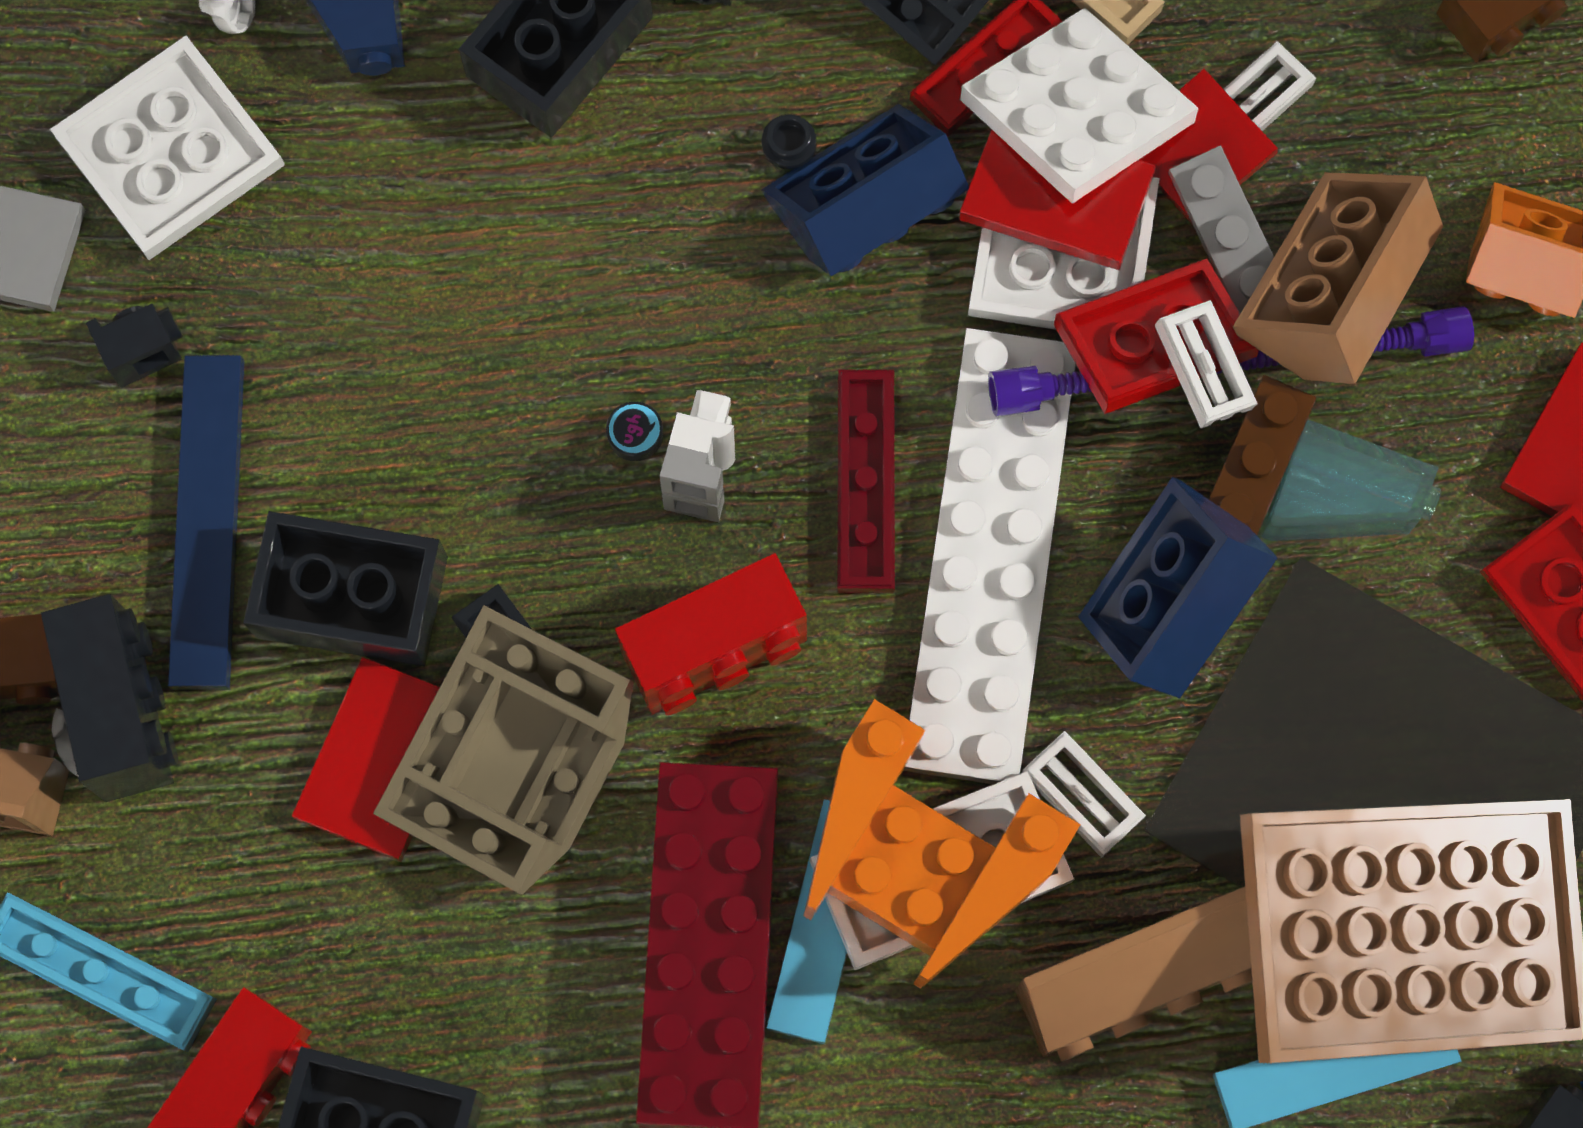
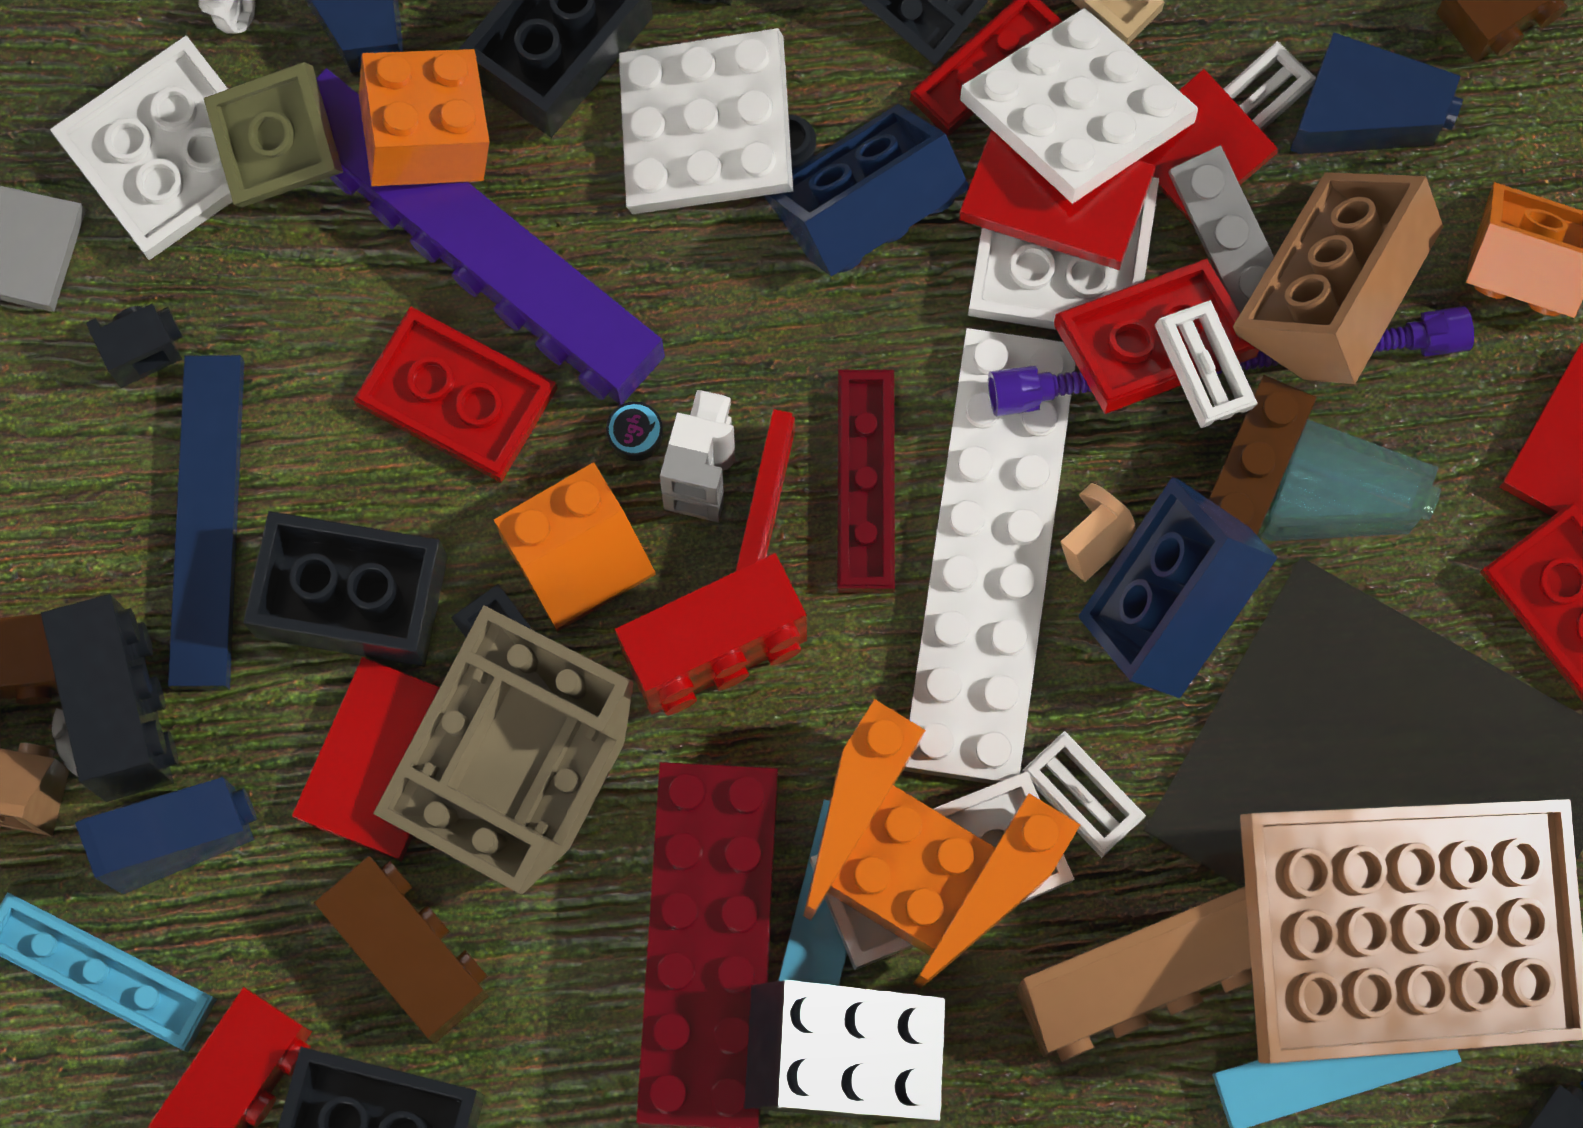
(166, 833): none -> dark blue slope
(273, 134): none -> olive plate
(404, 947): none -> reddish brown brick
(423, 117): none -> orange brick
(455, 394): none -> red tile
(502, 261): none -> dark purple brick
(575, 546): none -> orange slope
(705, 121): none -> white plate
(767, 488): none -> red tile
(844, 1052): none -> brick
(1100, 534): none -> light nougat tile
(1375, 101): none -> dark blue slope

